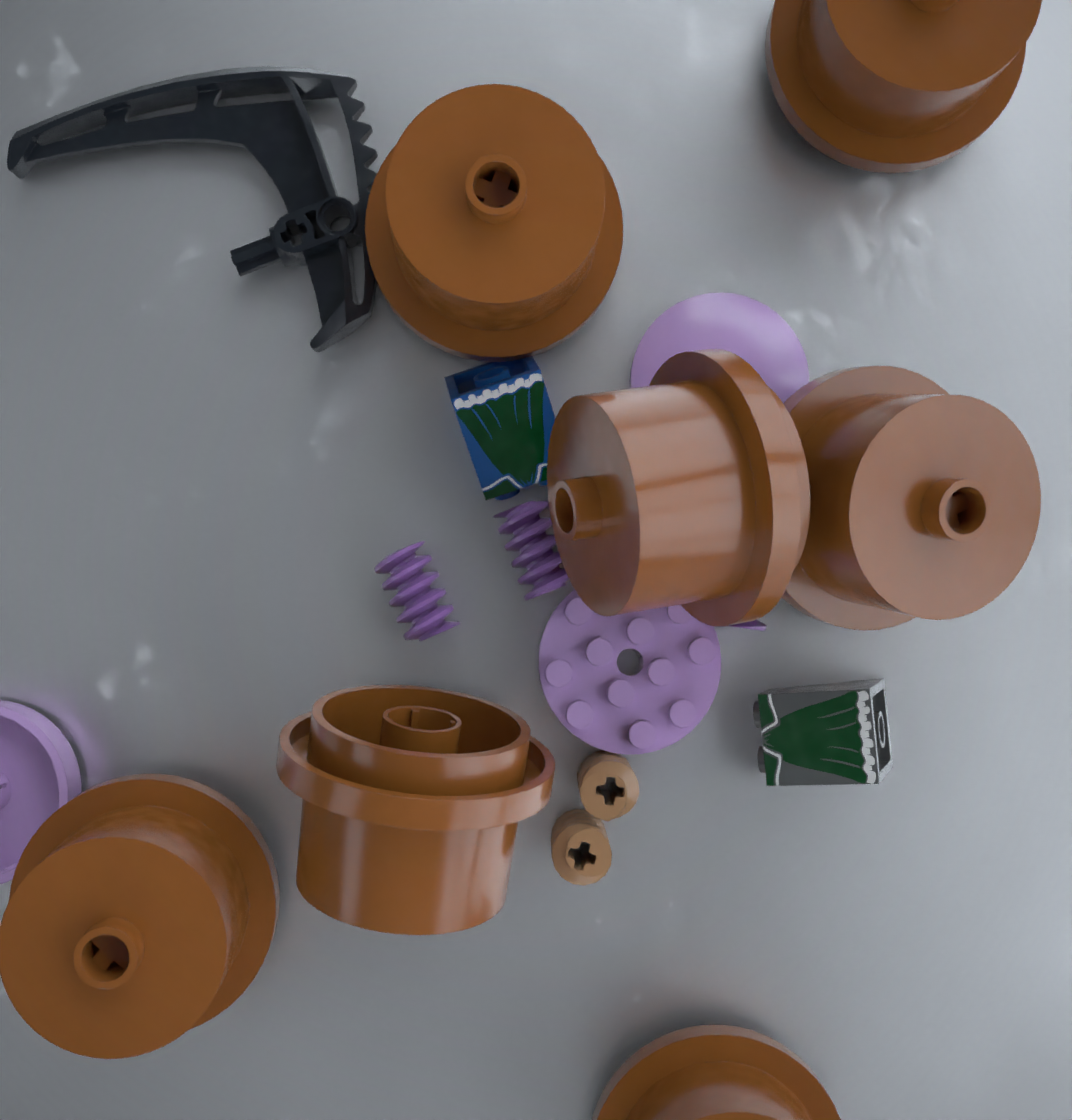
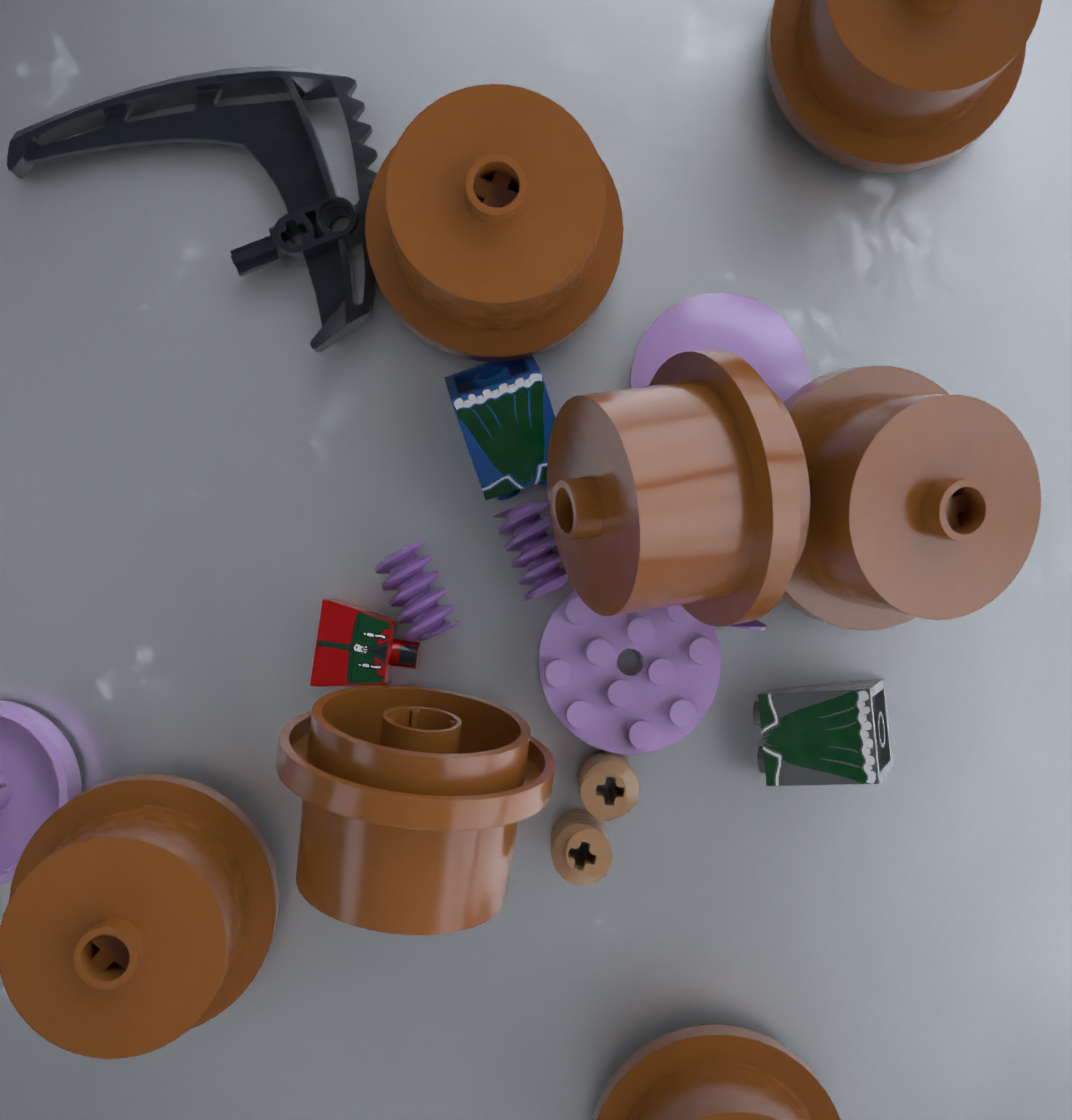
(358, 647): none -> torso

